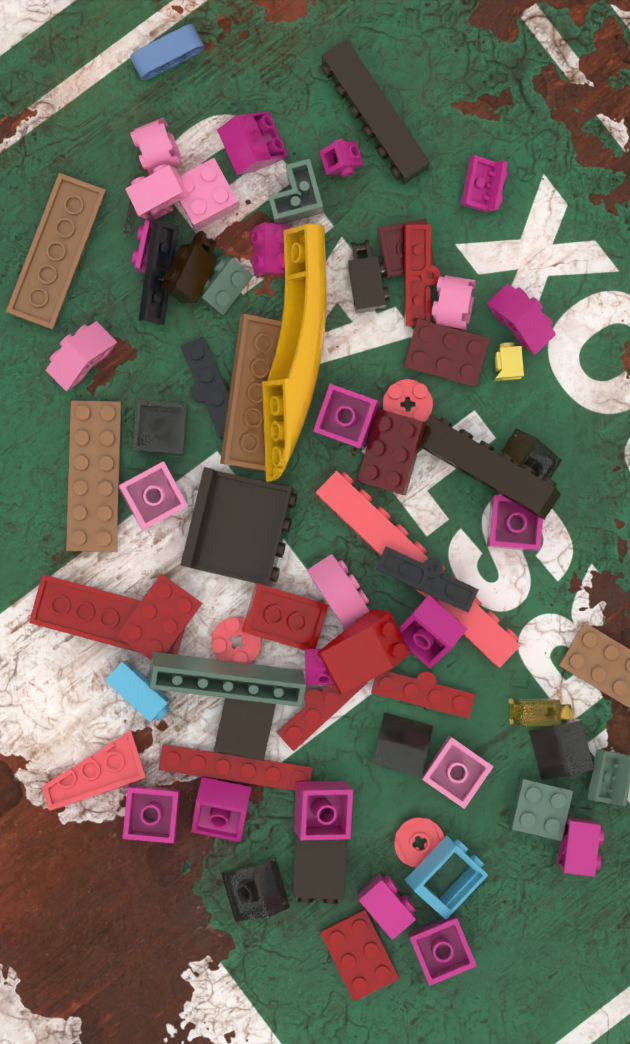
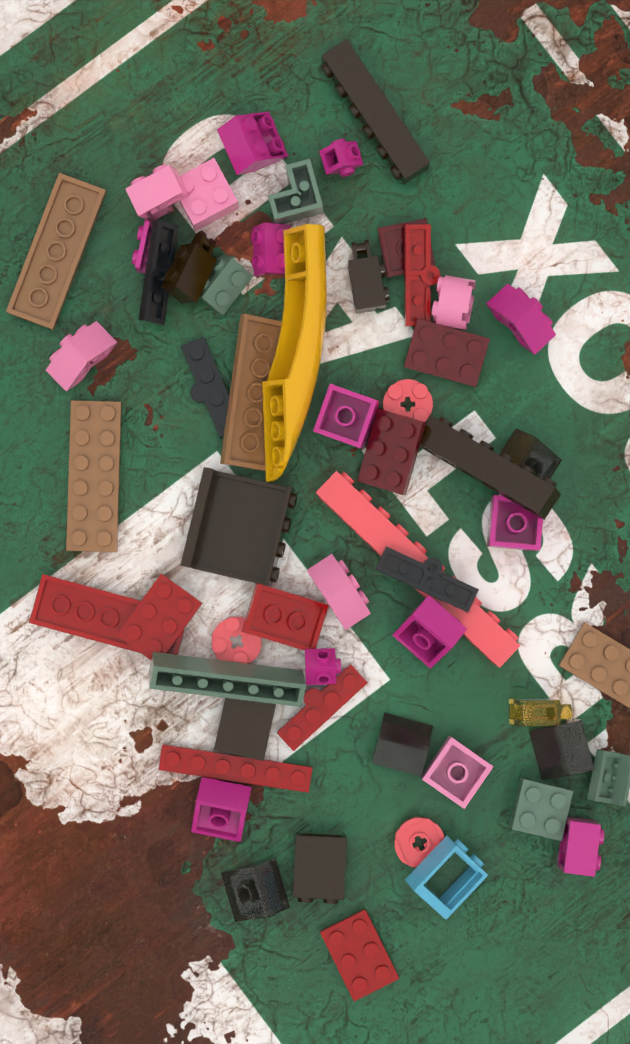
(102, 772): coral wing -> none
(129, 216): clear smoke hinge -> none
(135, 690): medium azure window -> none
(151, 813): dark pink brick -> none
(152, 495): bright pink brick -> none
(156, 145): bright pink brick -> none
(160, 427): clear smoke brick -> none
(167, 52): medium blue beam -> none
(323, 810): dark pink brick -> none
(364, 650): red slope -> none
(386, 905): dark pink brick -> none
(424, 692): red hinge -> none
(442, 949): dark pink brick -> none
(484, 184): dark pink bracket -> none
(509, 362): light yellow window -> none

